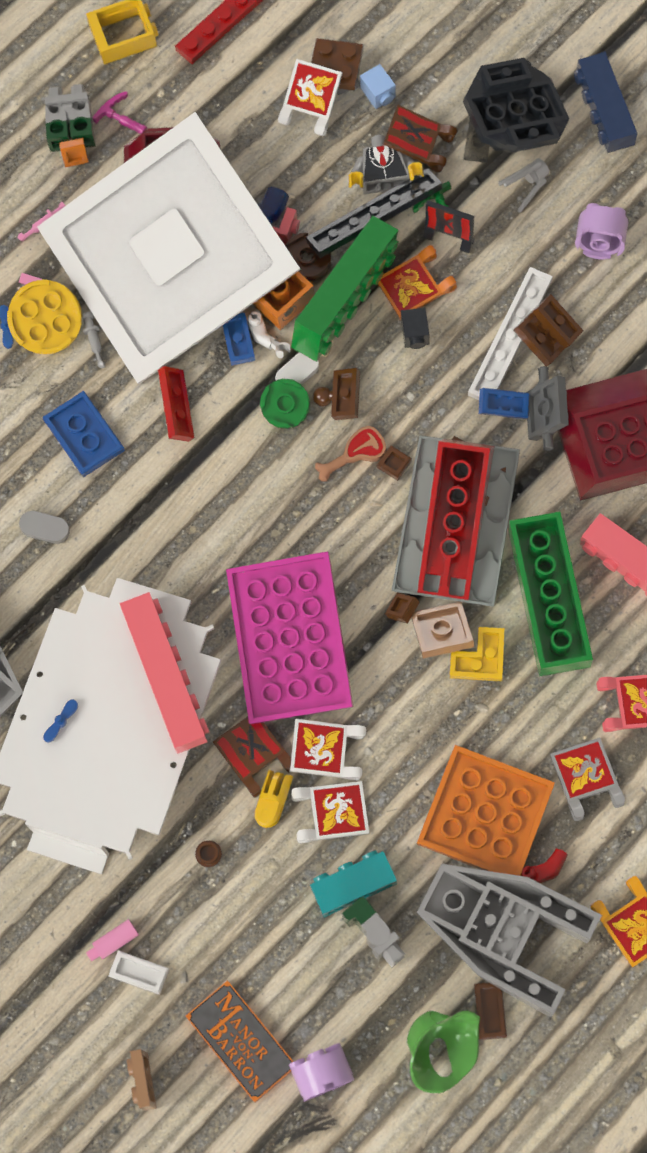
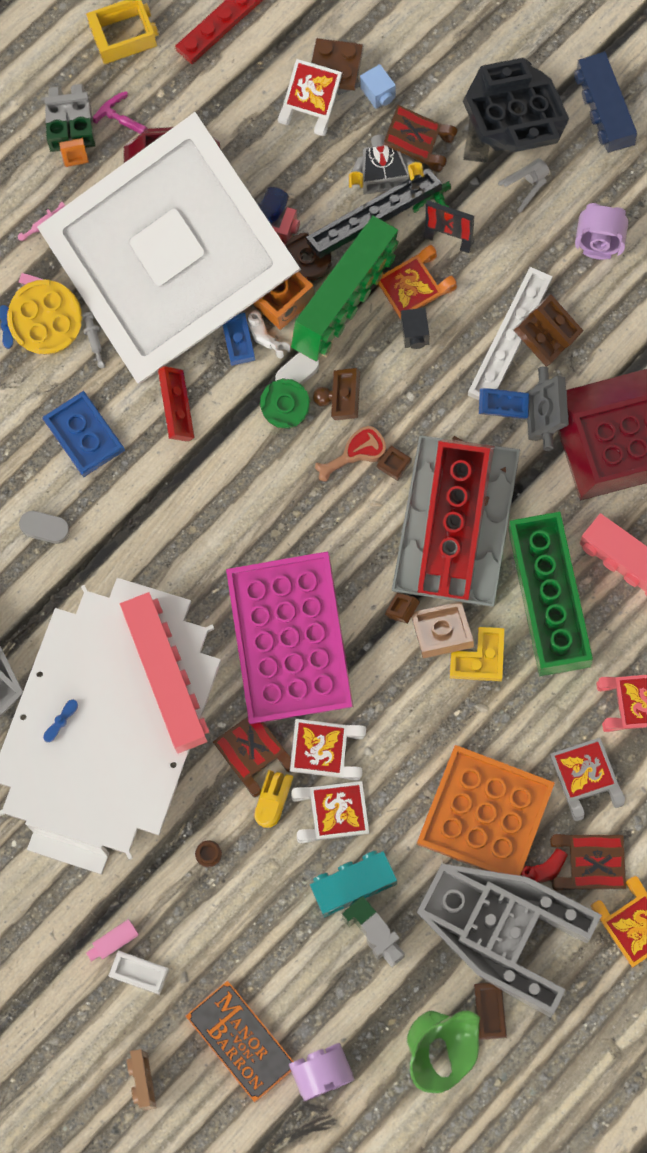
(594, 861): none -> flag

